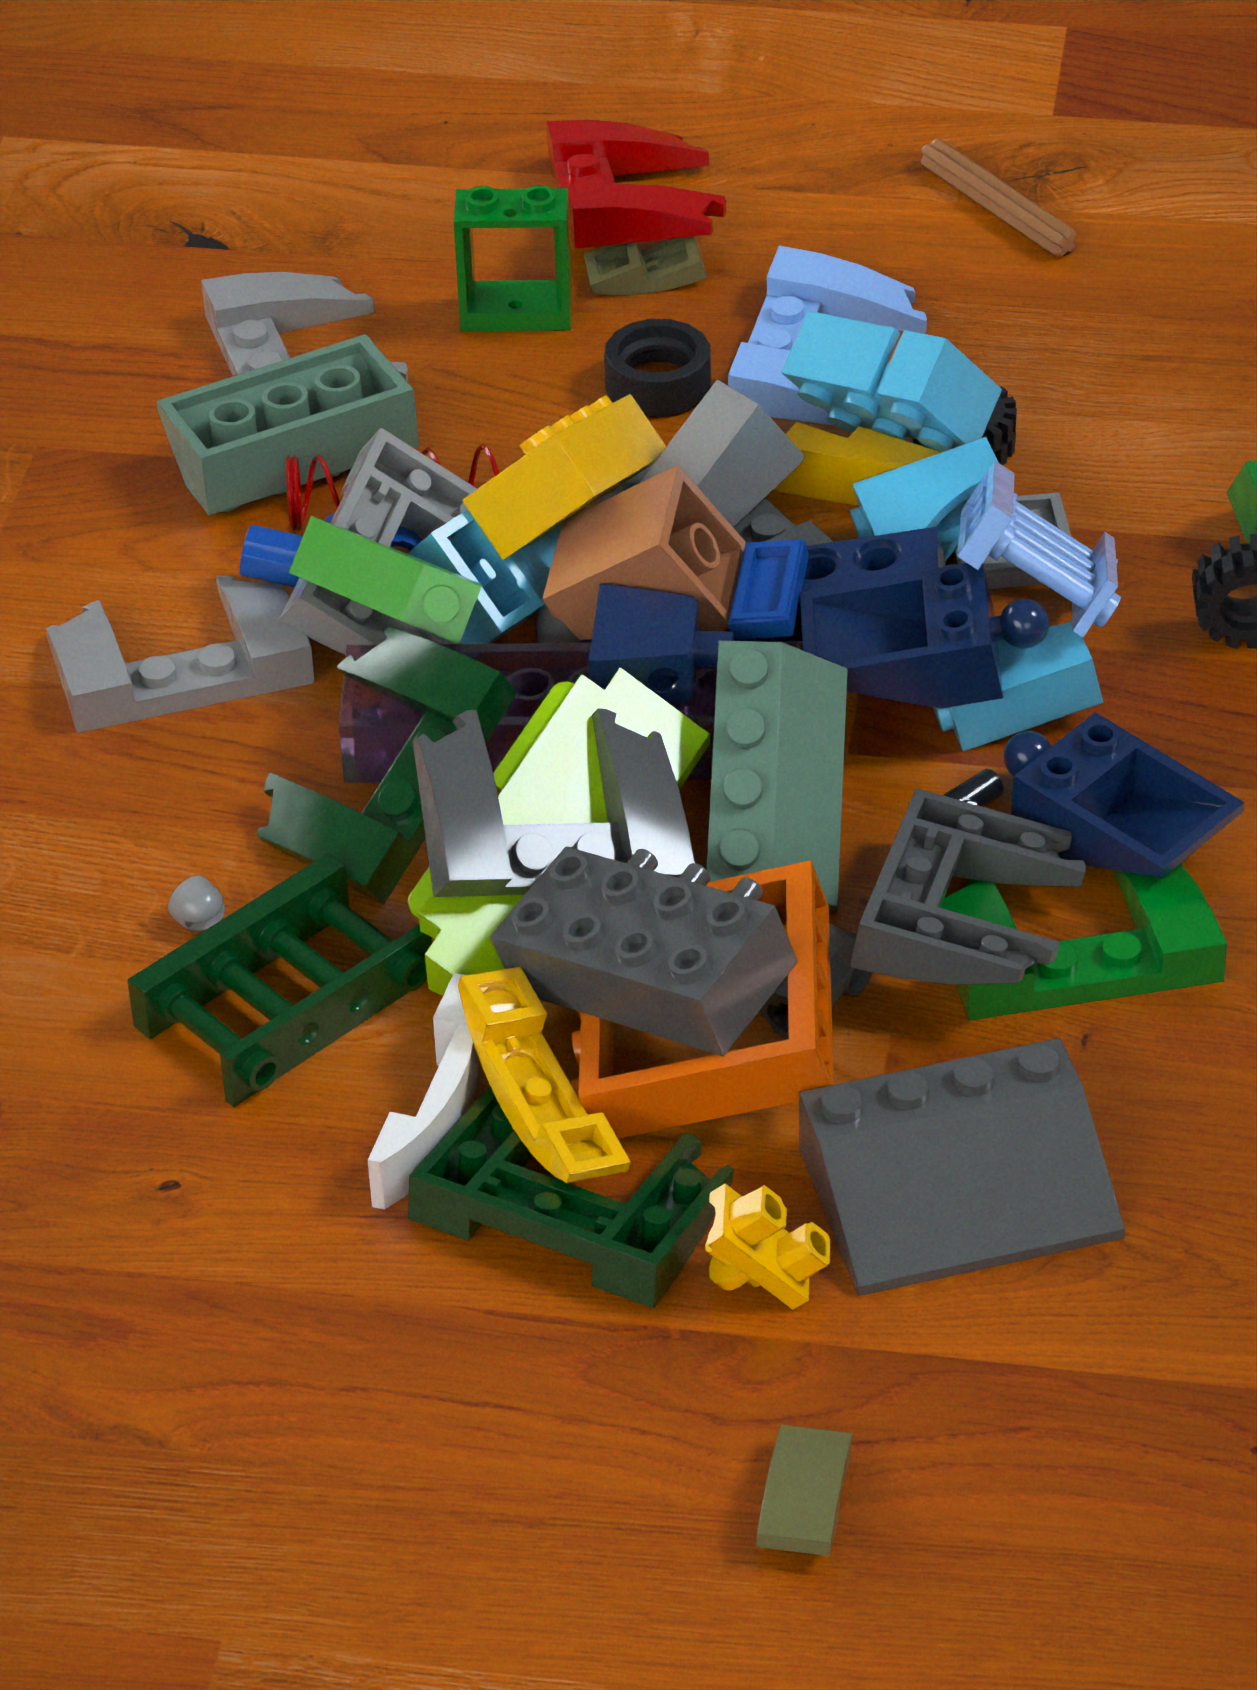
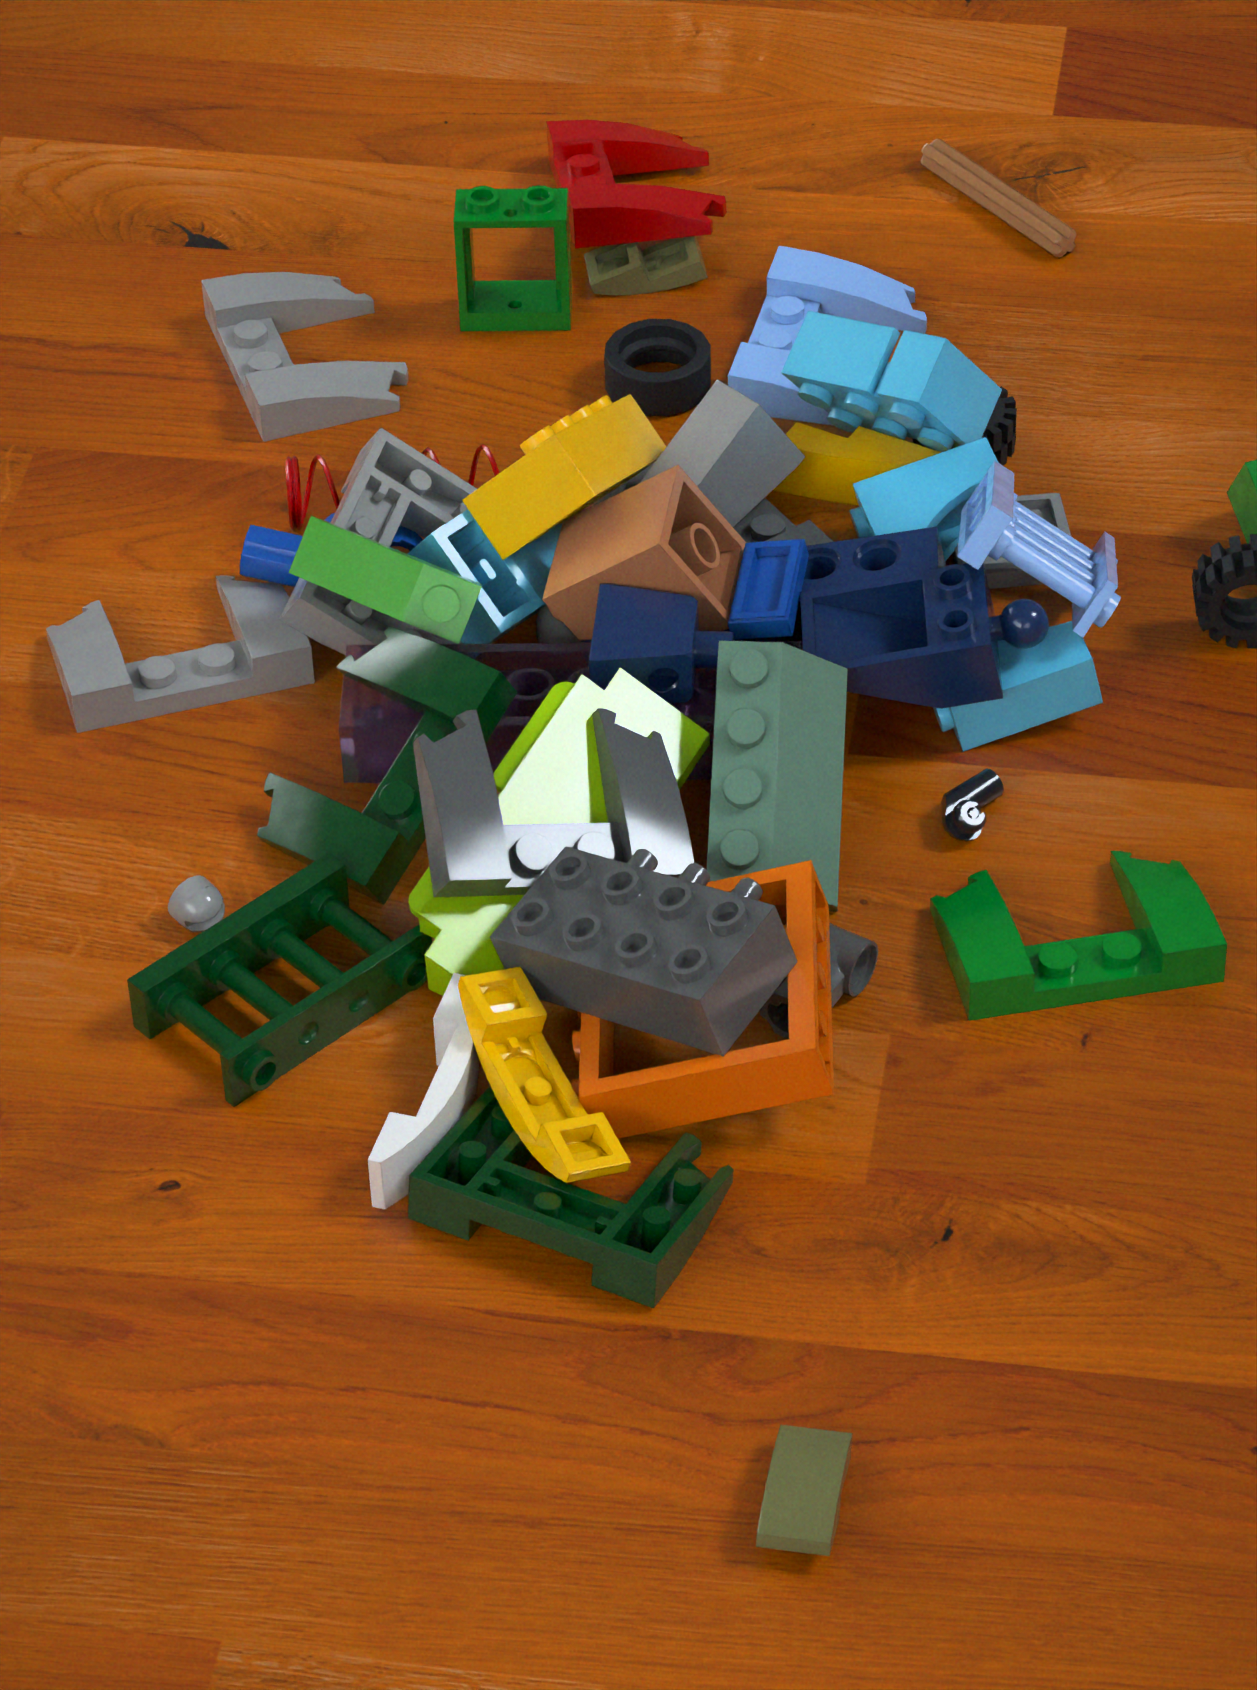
(325, 402): sand green slope -> none
(756, 1249): yellow hips -> none
(946, 838): dark grey wedge -> none
(958, 1166): dark grey slope -> none
(1116, 797): dark blue slope -> none

